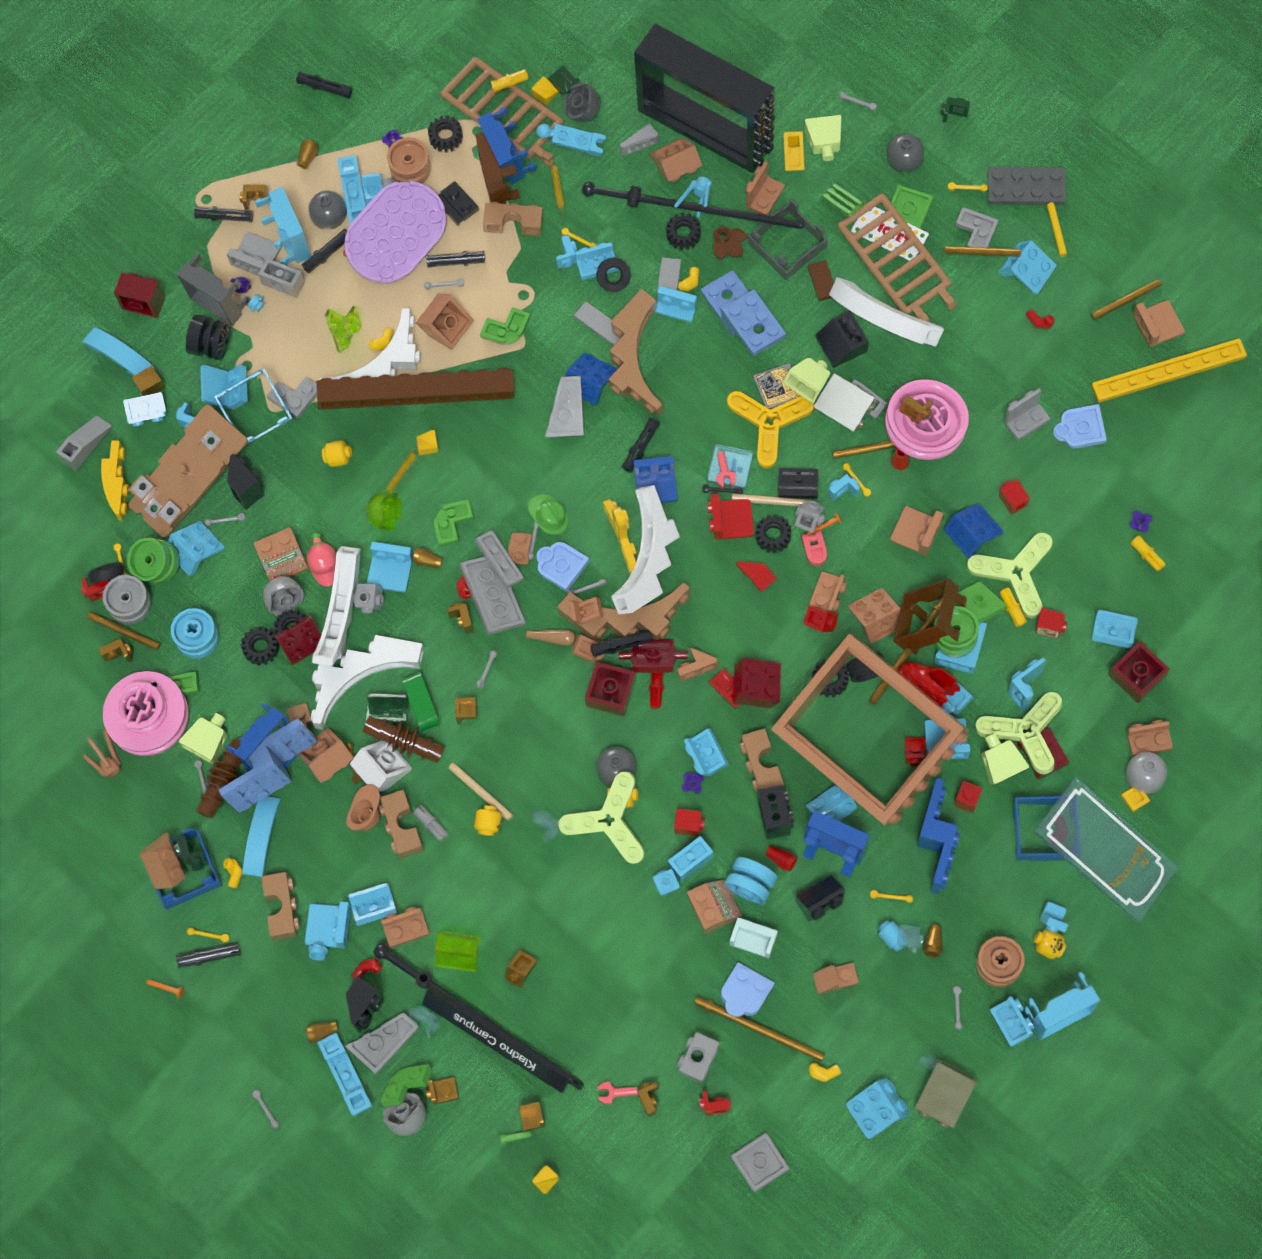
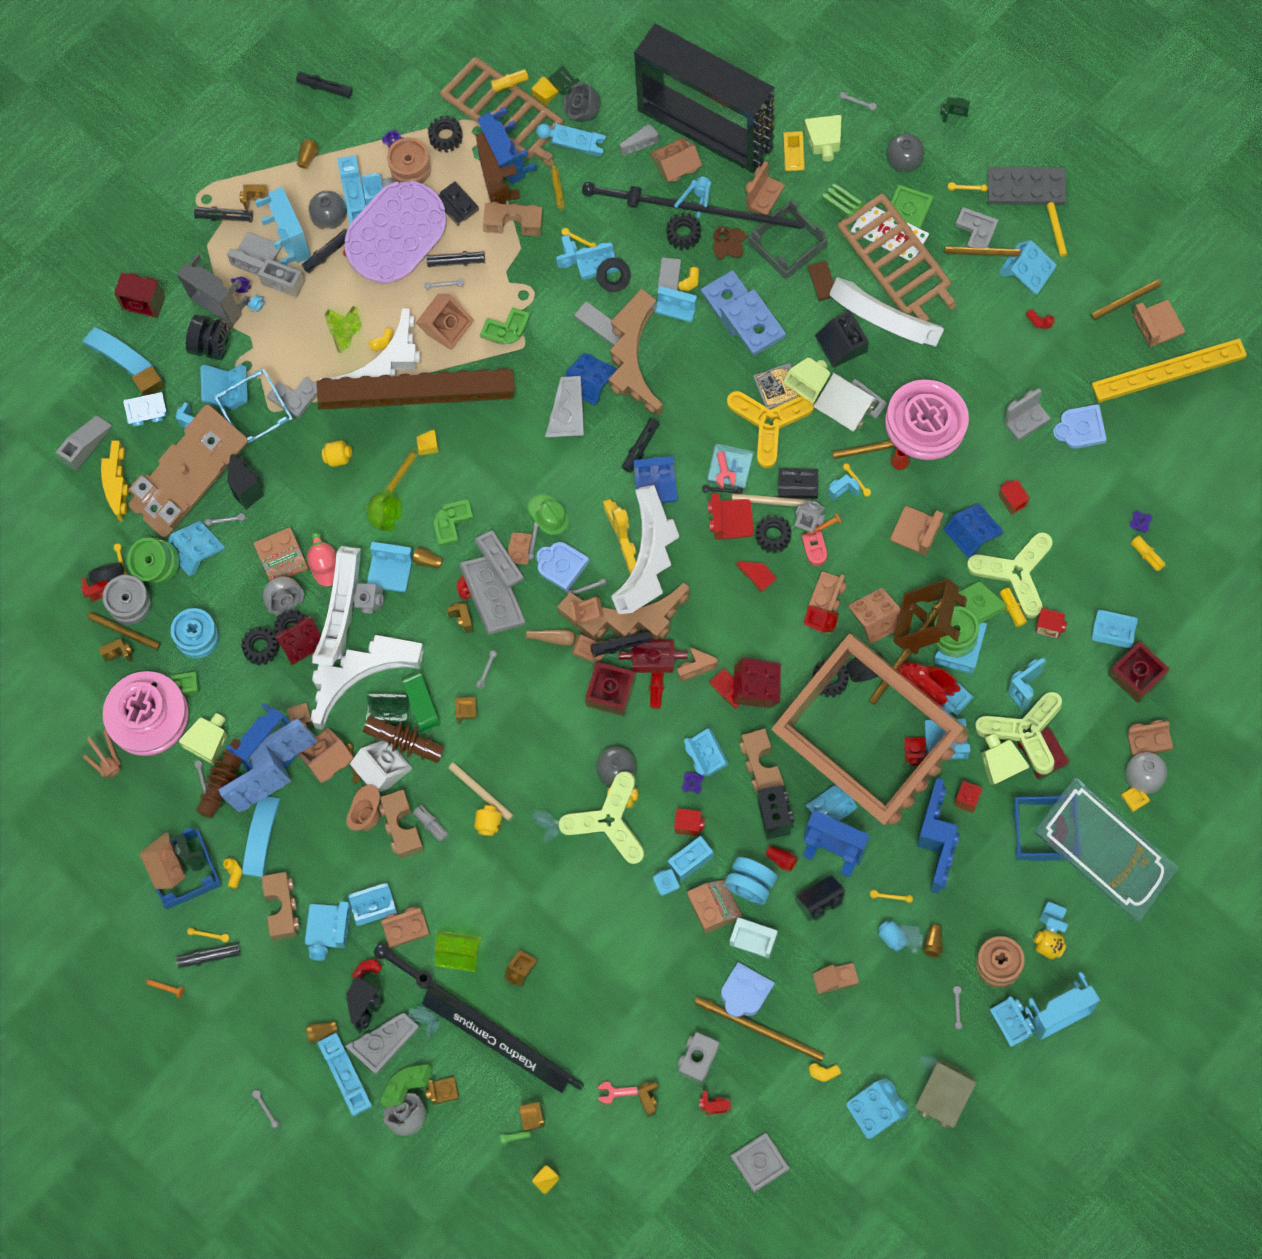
(915, 411): pearl gold bracket -> none

